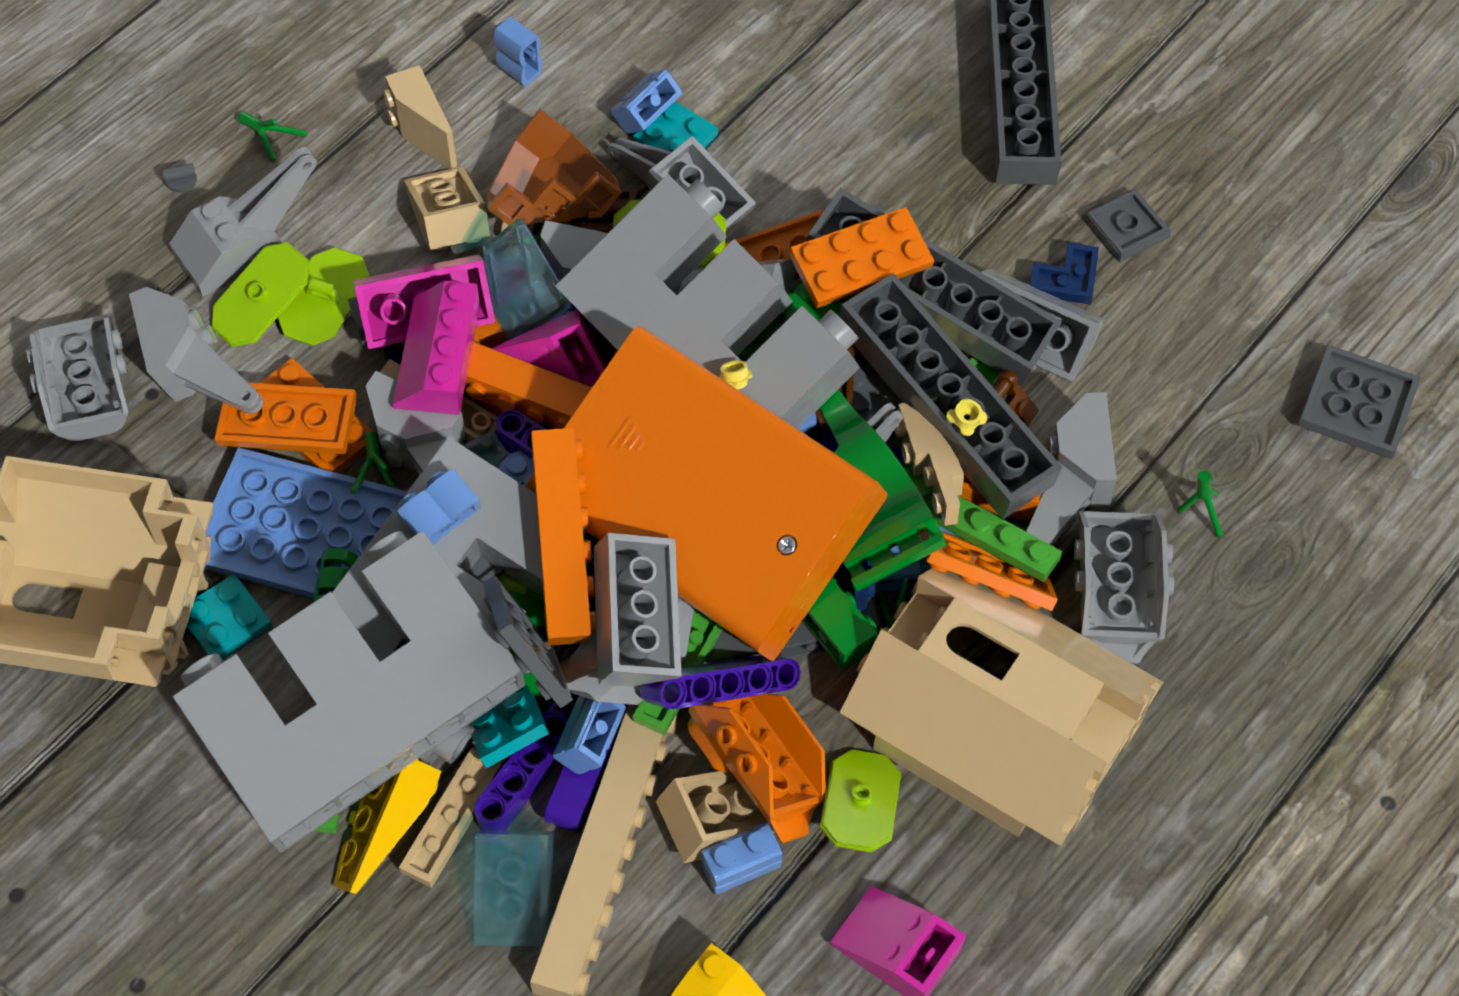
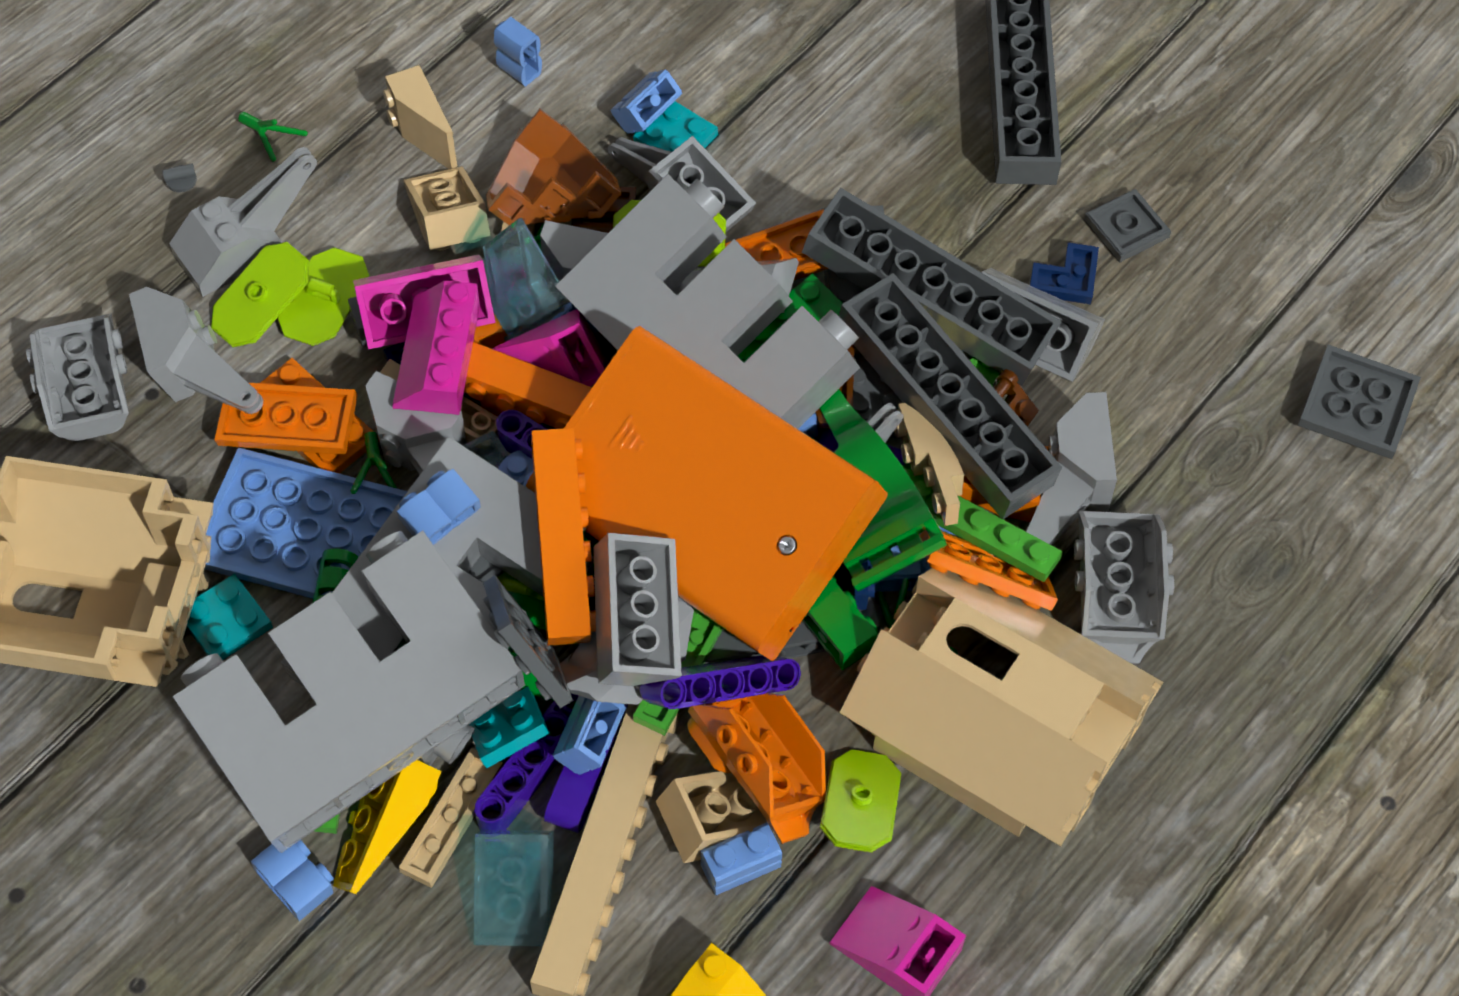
(294, 878): none -> medium blue brick
(735, 373): light yellow plate -> none
(860, 256): orange plate -> none
(968, 408): light yellow plate -> none
(1204, 493): green plant -> none

